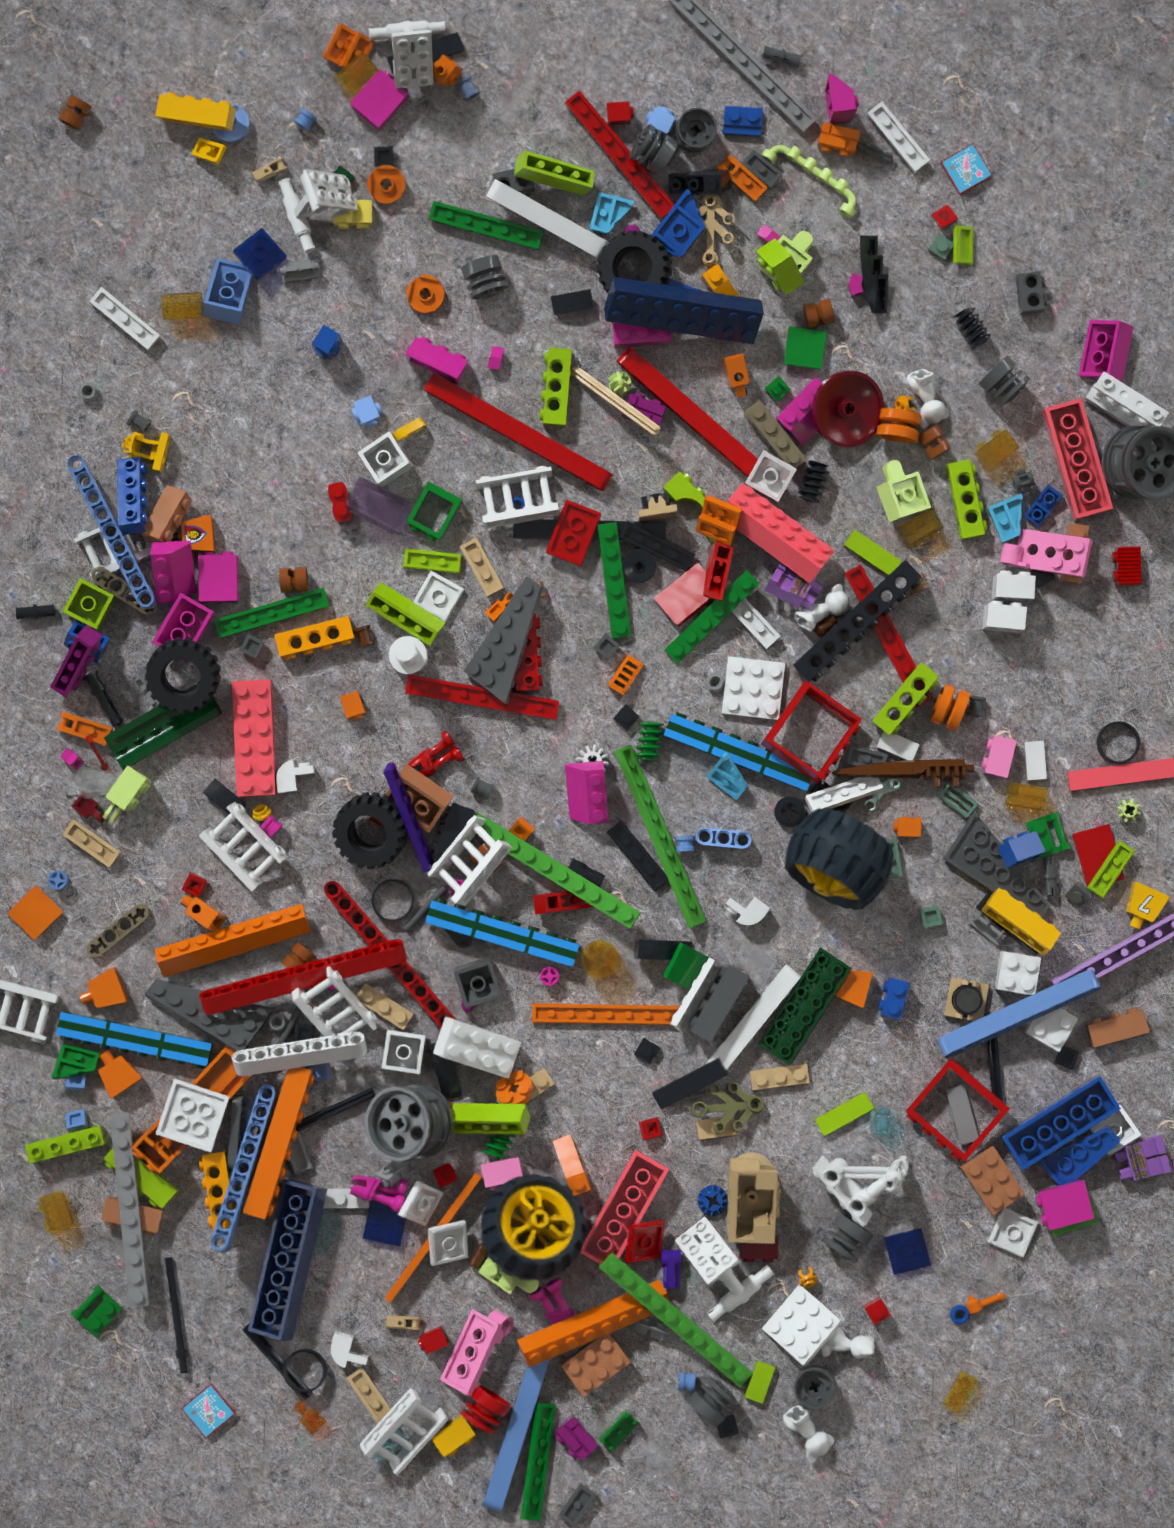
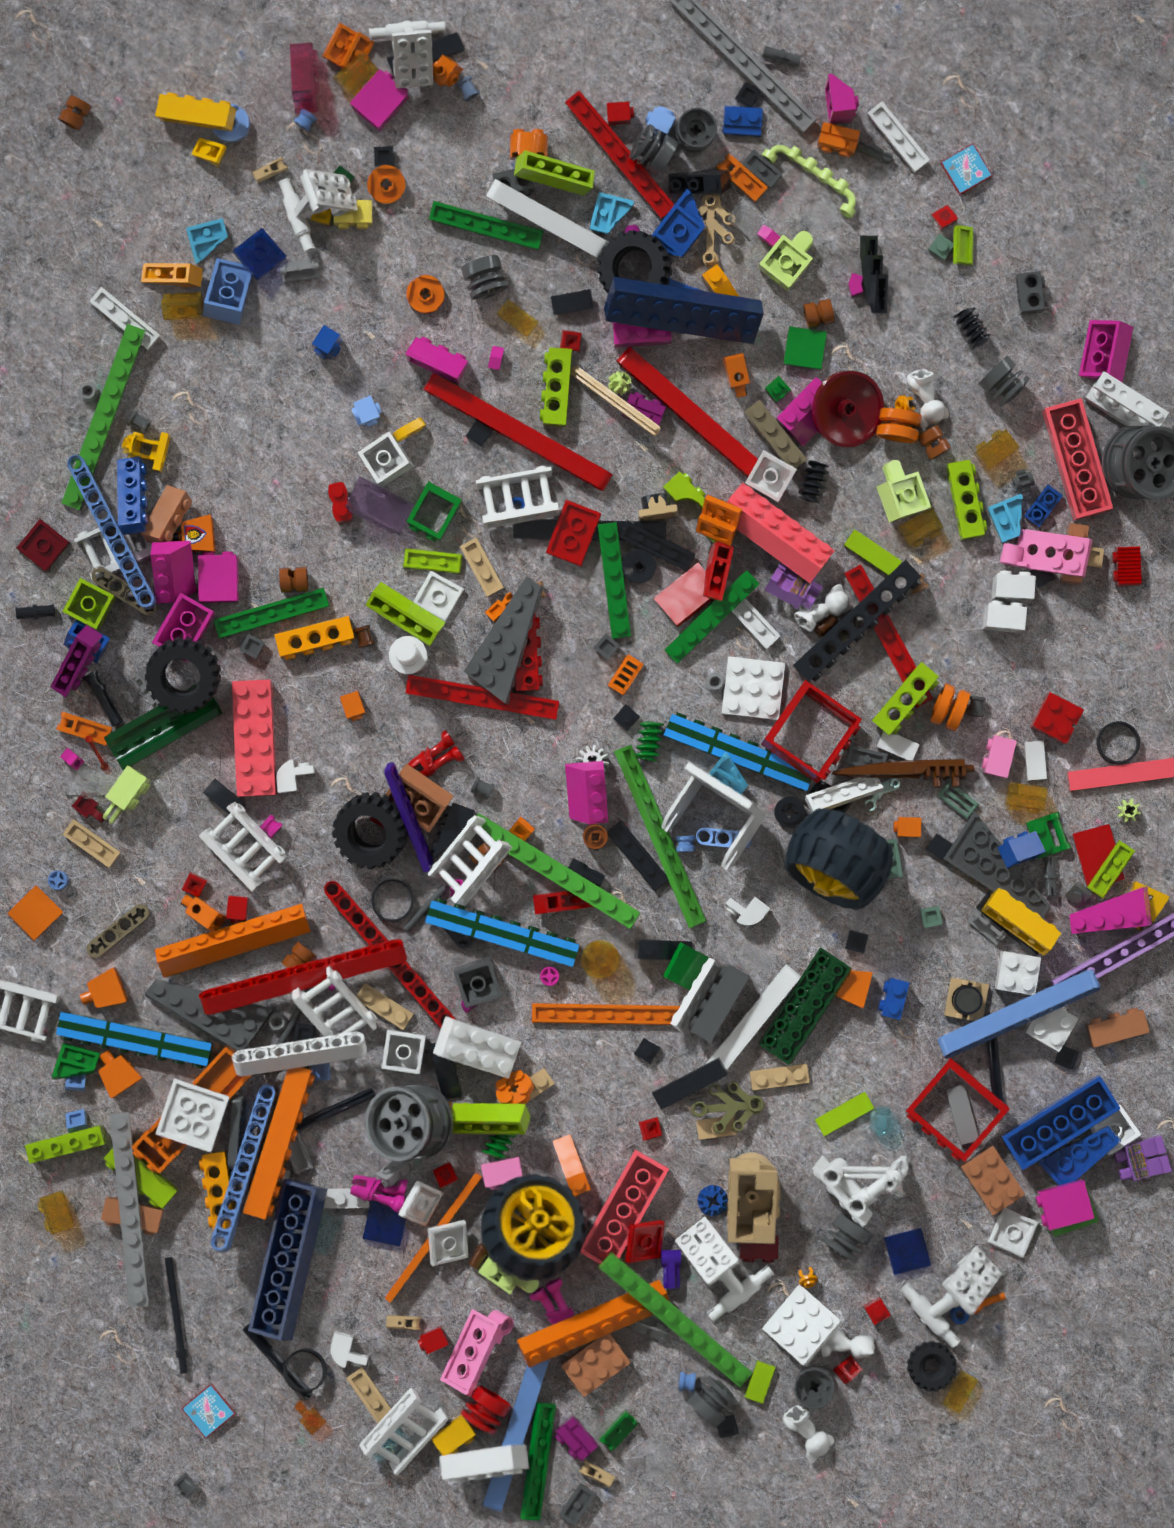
(43, 545): none -> dark red tile
(101, 1315): green plate -> none
(106, 410): none -> bright green plate
(172, 274): none -> light orange slope
(186, 1485): none -> dark grey bush
(206, 238): none -> medium azure wing
(237, 908): none -> red brick
(261, 812): yellow plate -> none
(304, 76): none -> clear pink wedge
(323, 217): none -> yellow plate
(479, 433): none -> black tile
(484, 1463): none -> white brick
(517, 318): none -> clear yellow plate
(530, 141): none -> orange brick
(571, 340): none -> red tile
(595, 837): none -> dark orange wheel
(600, 1475): none -> tan bar
(689, 791): none -> white piece
(747, 95): none -> black tile
(780, 266): lime brick -> none
(847, 1369): none -> red slope
(856, 941): none -> black plate
(939, 846): none -> black tile
(946, 1370): none -> black tyre
(965, 1288): none -> white plate
(1056, 718): none -> red piece
(1096, 557): none -> tan plate
(1117, 913): none -> dark pink wedge

